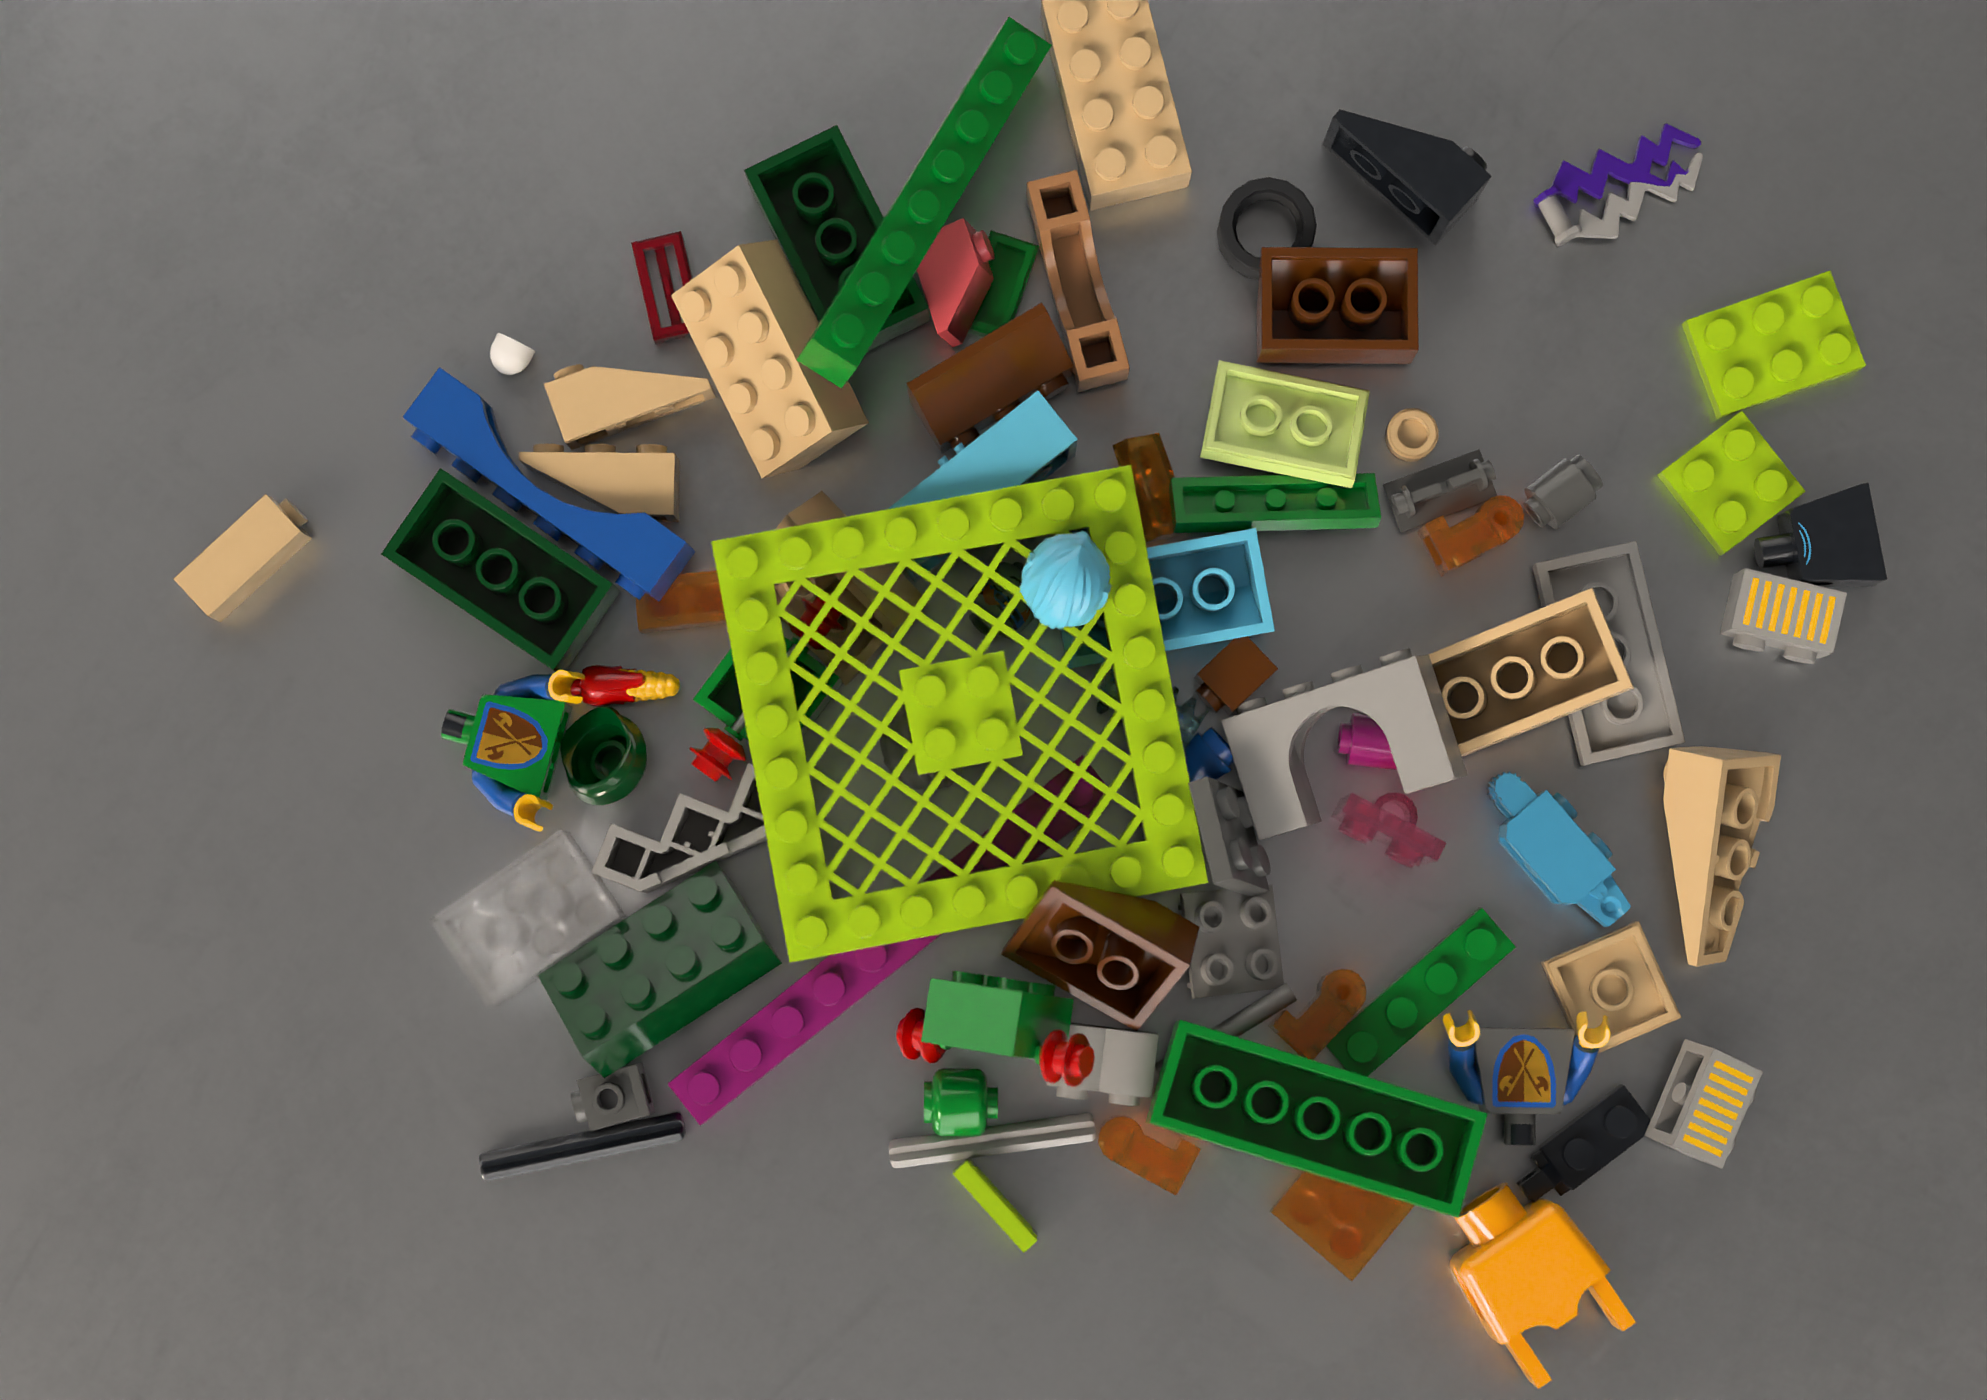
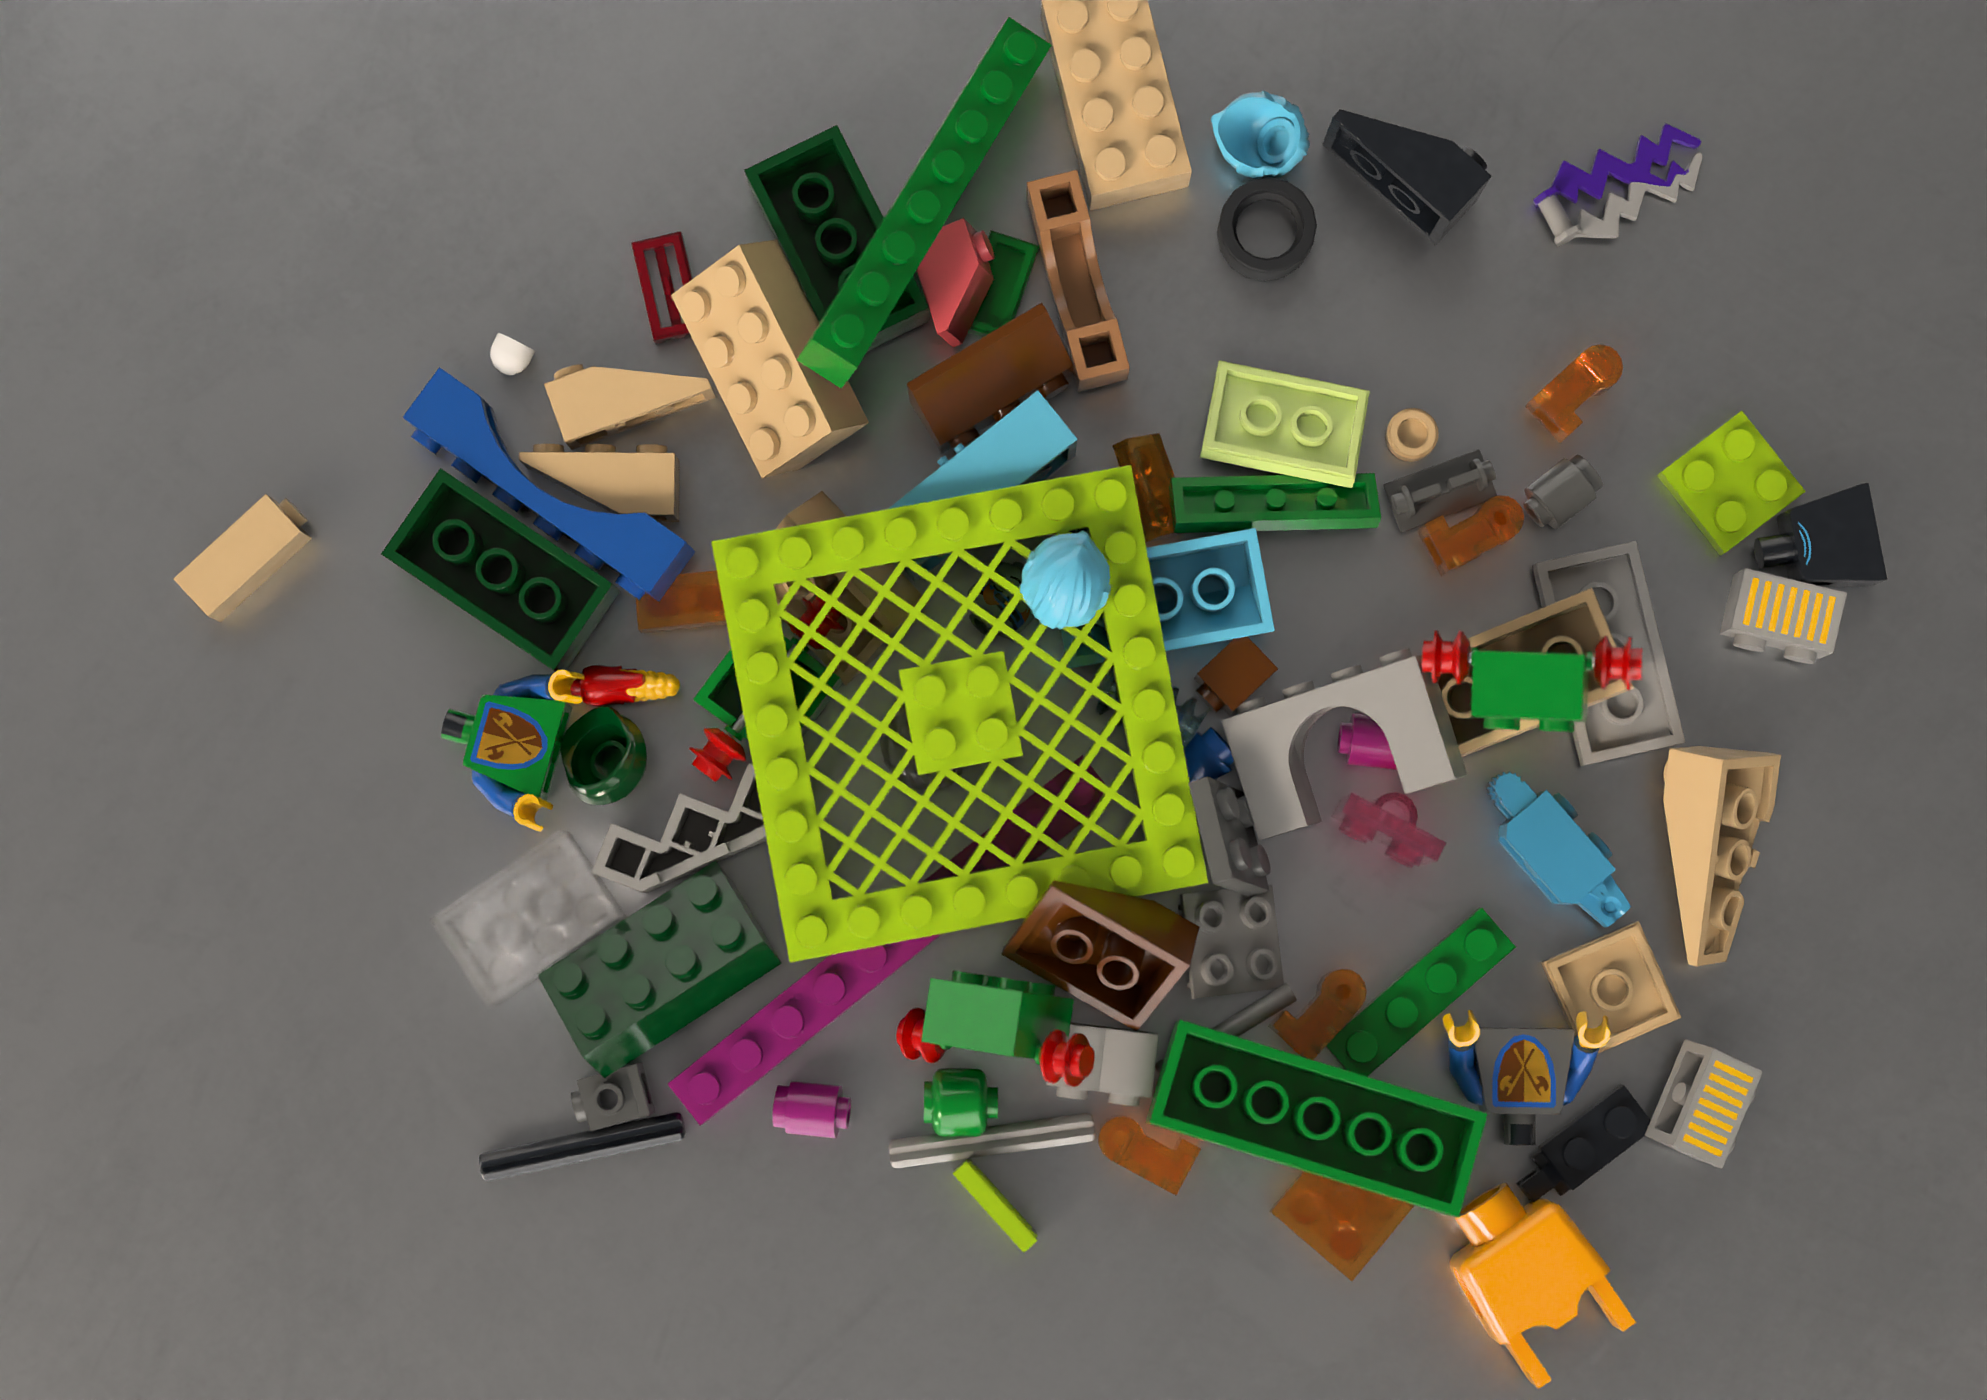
(811, 1109): none -> magenta brick
(1261, 135): none -> medium azure hair
(1337, 305): reddish brown slope -> none
(1531, 685): none -> green brick
(1586, 376): none -> clear orange leg
(1773, 344): lime plate -> none

